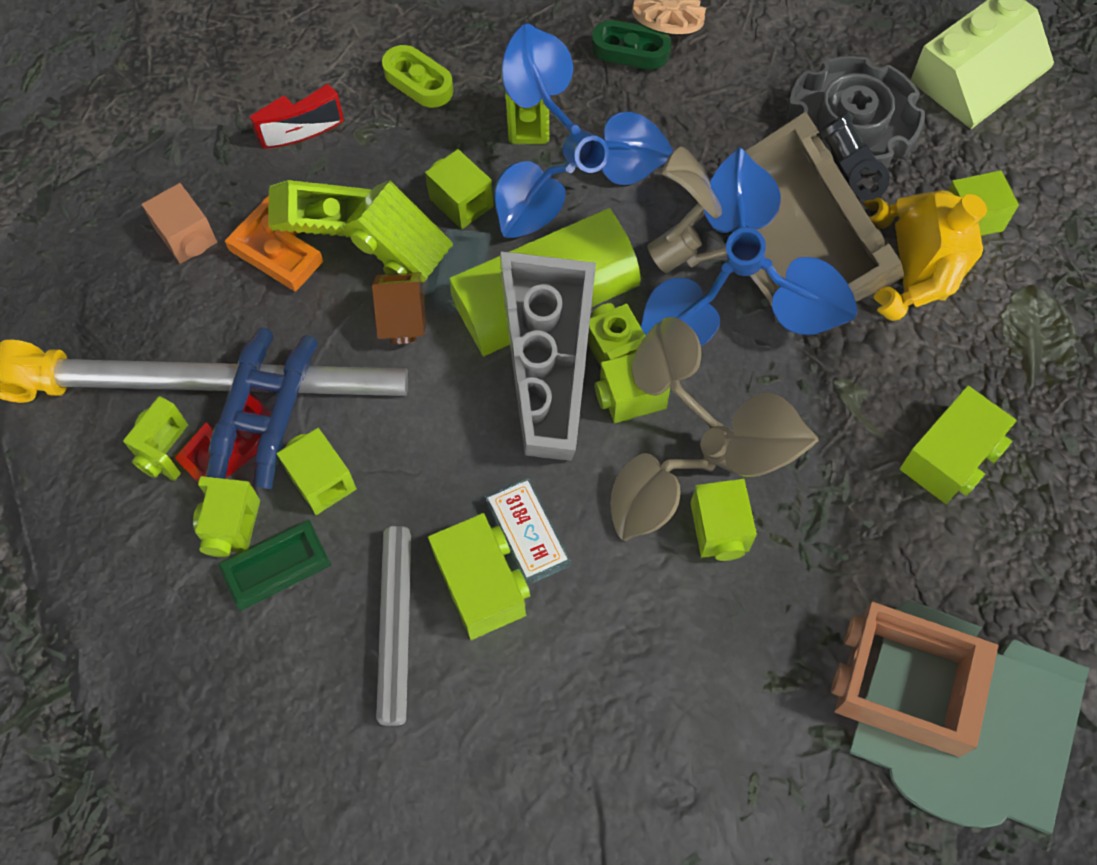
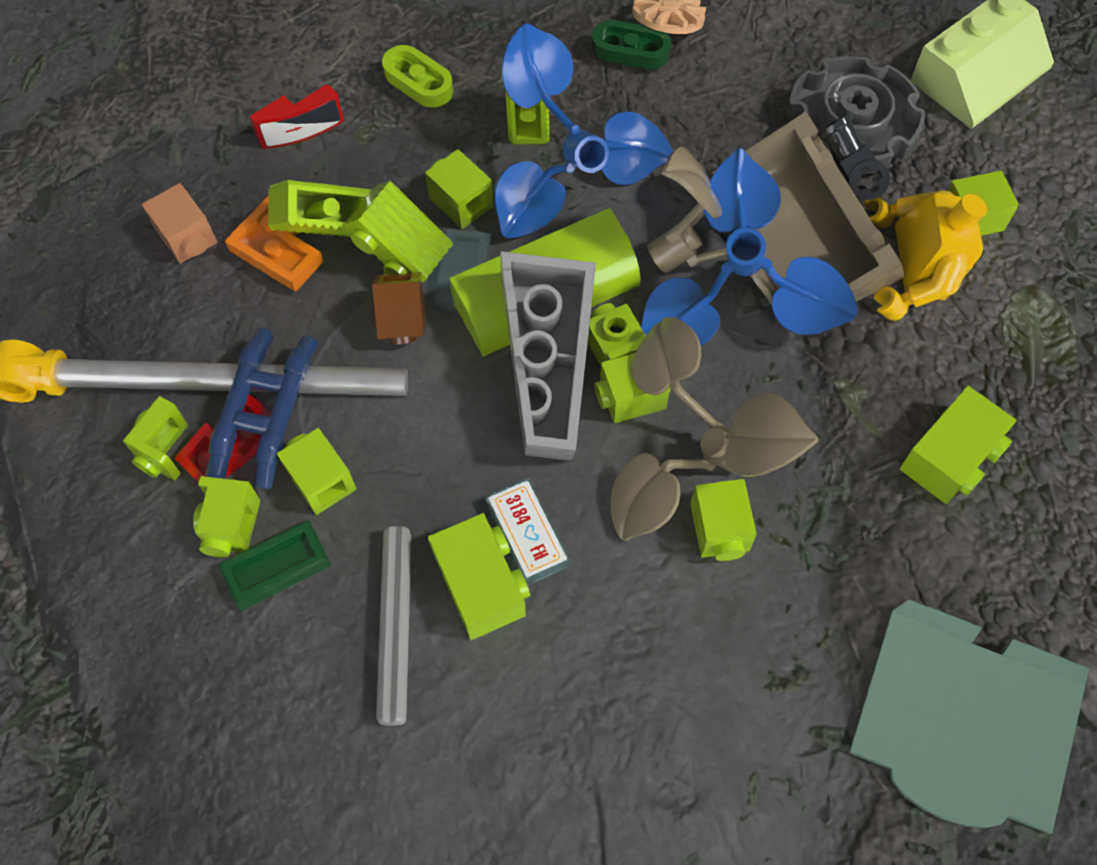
(969, 689): nougat window -> none

